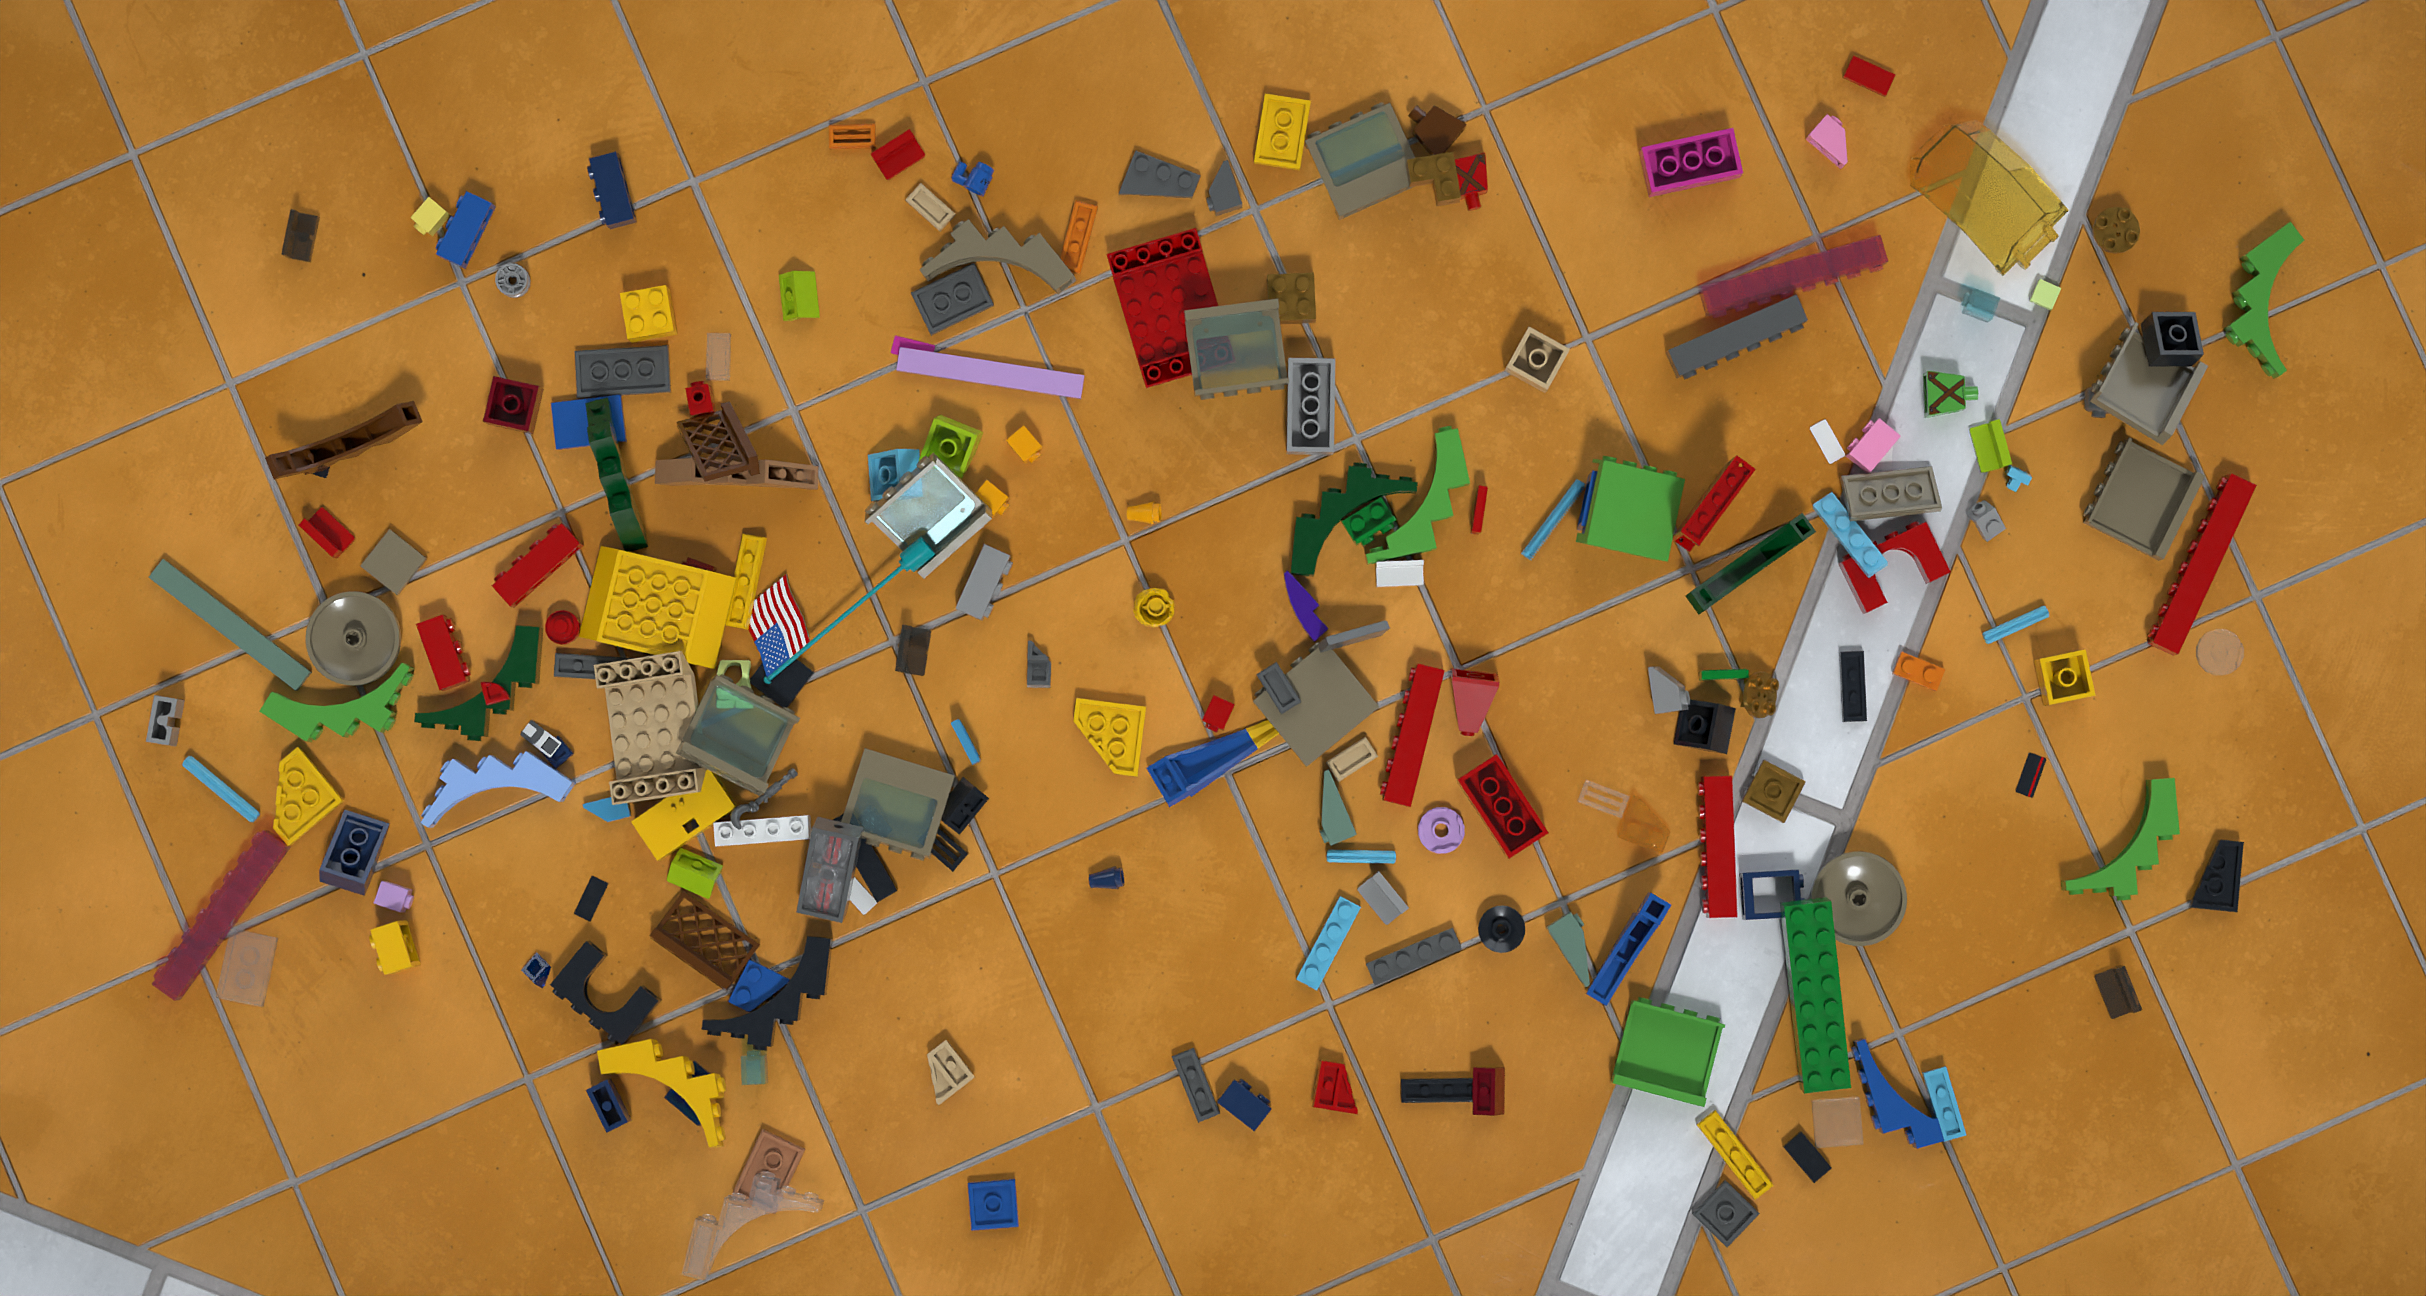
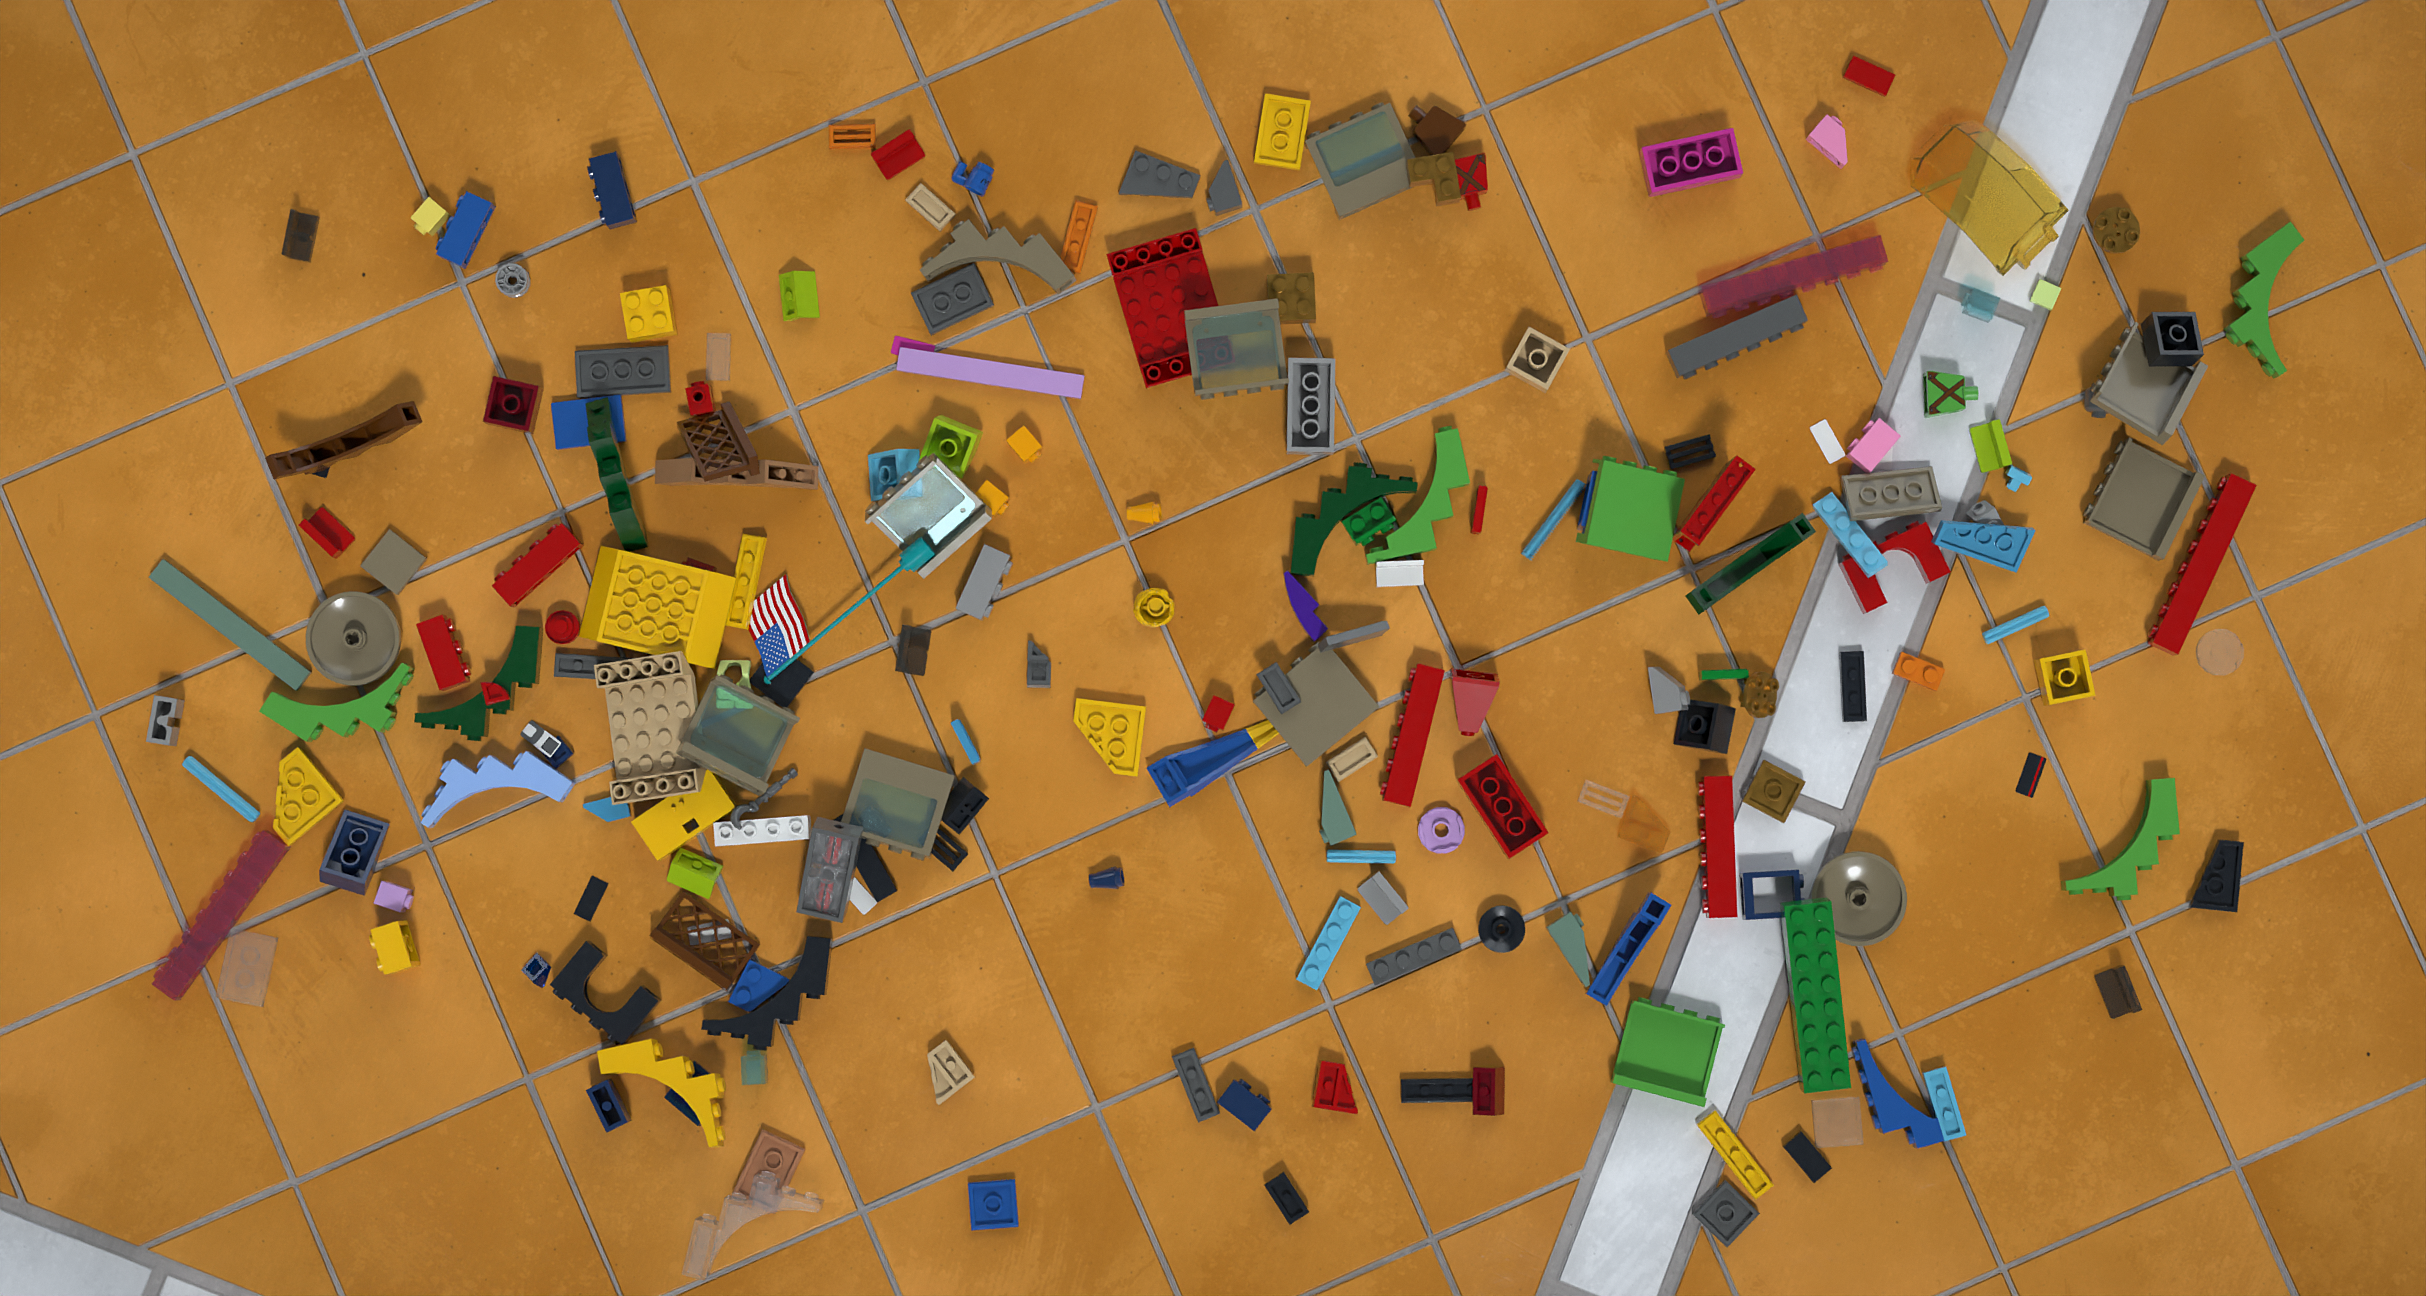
(709, 936): none -> white sticker
(1286, 1198): none -> black plate
(1709, 447): none -> black tile
(1990, 543): none -> dark azure wing

